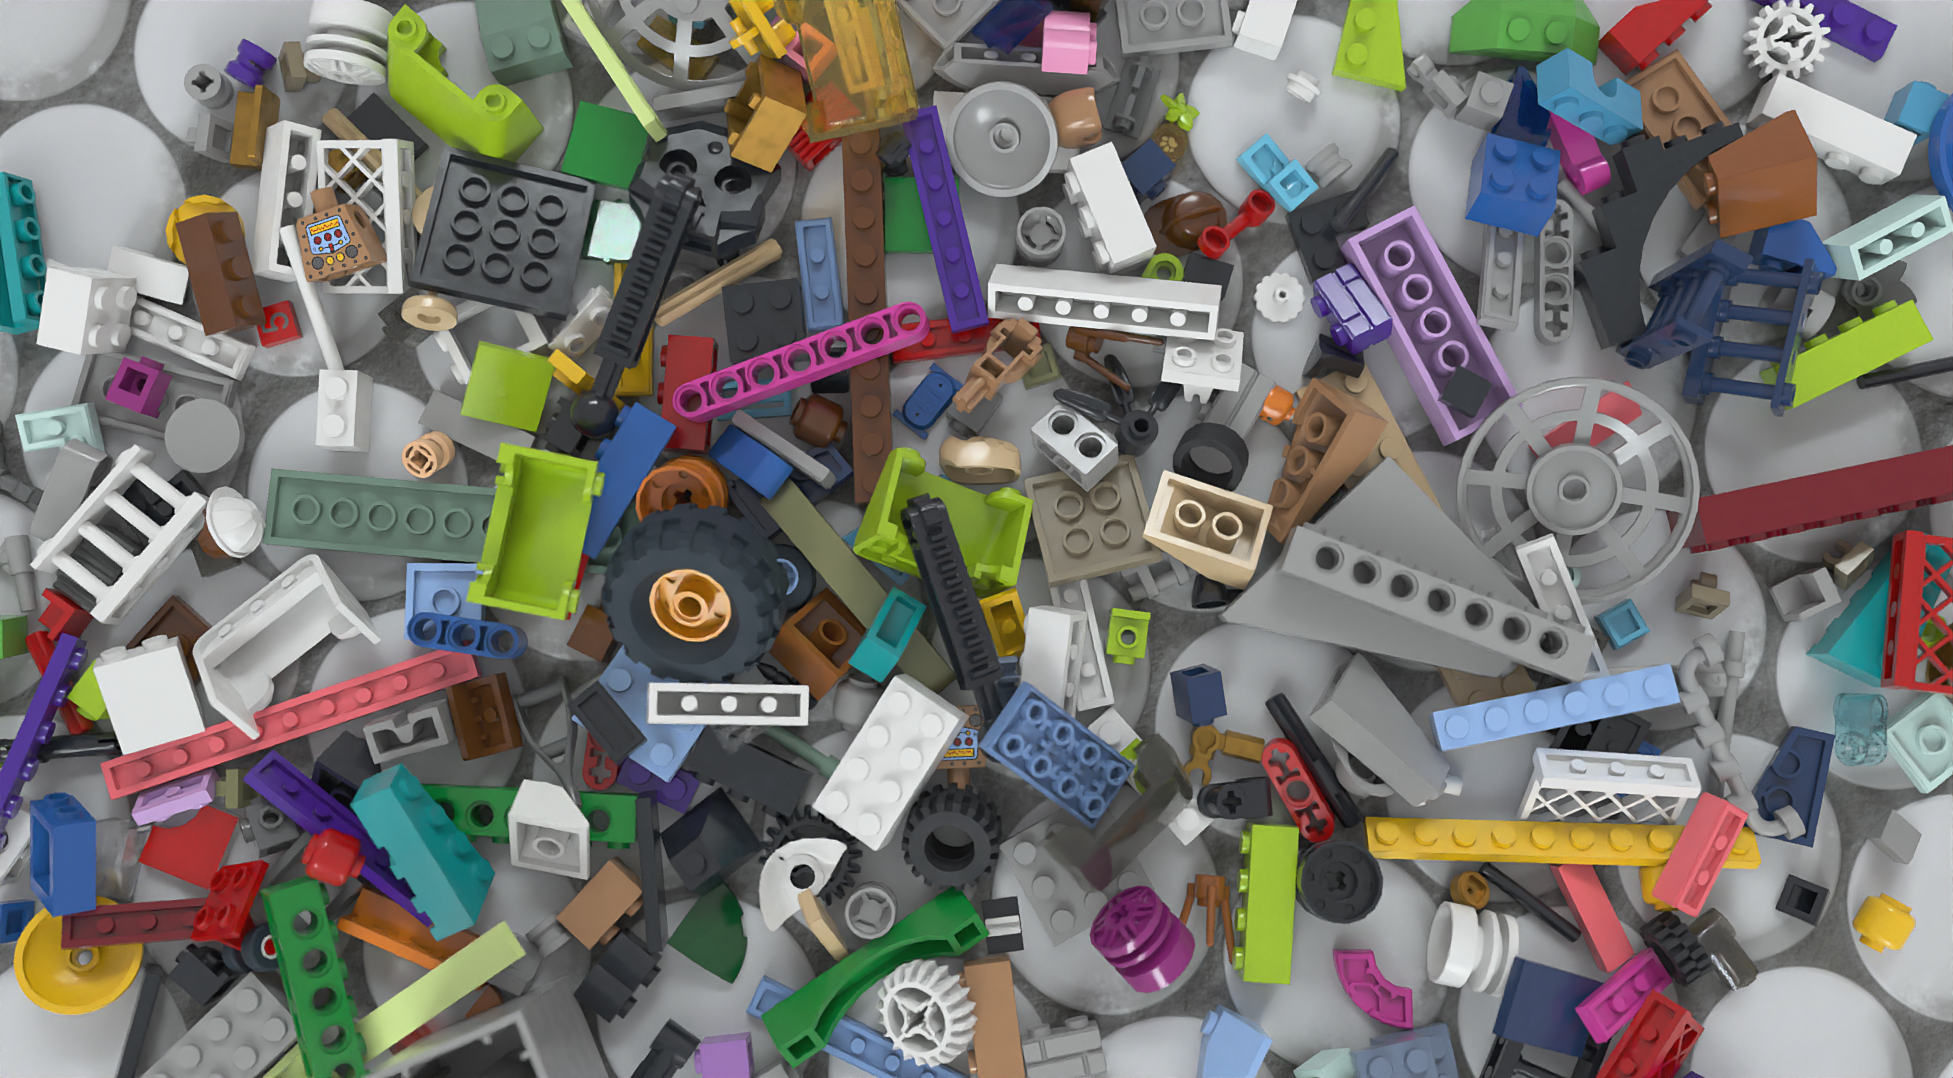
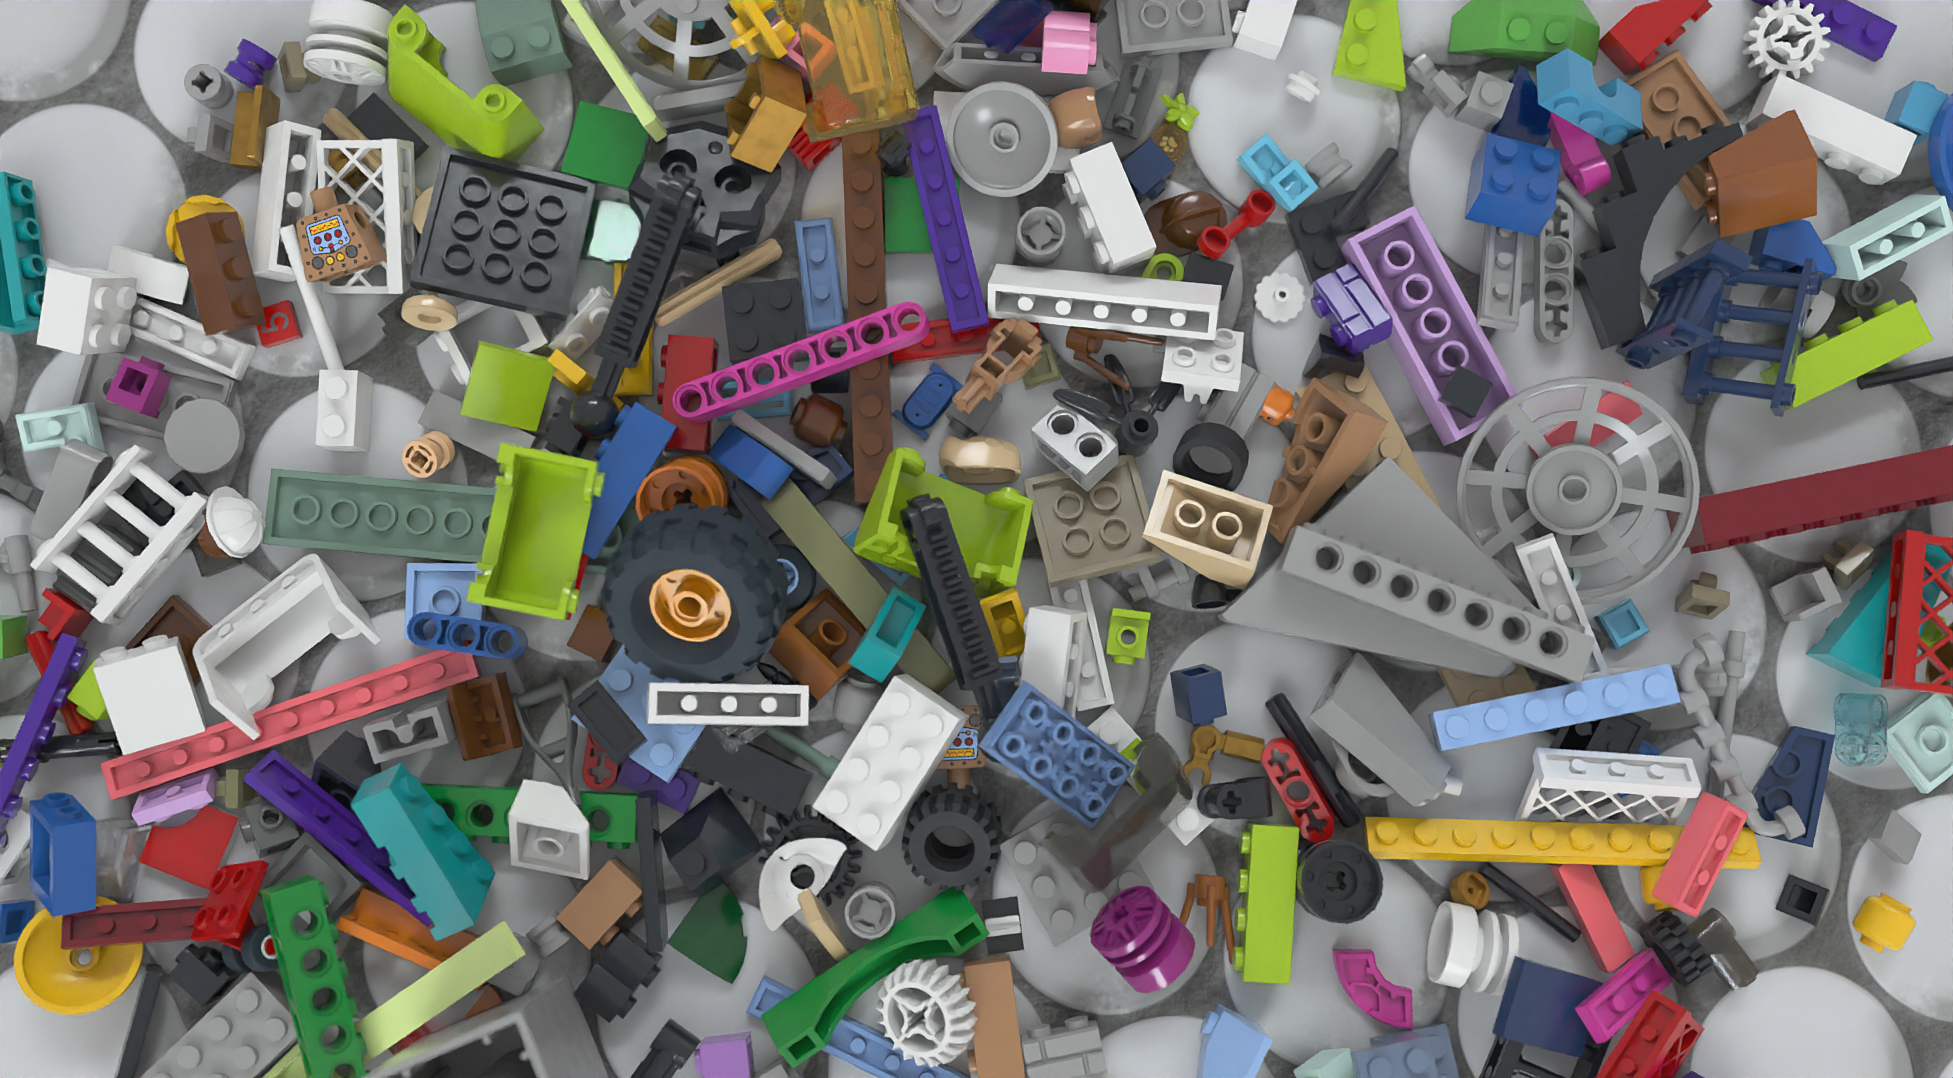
(333, 857): red head -> none

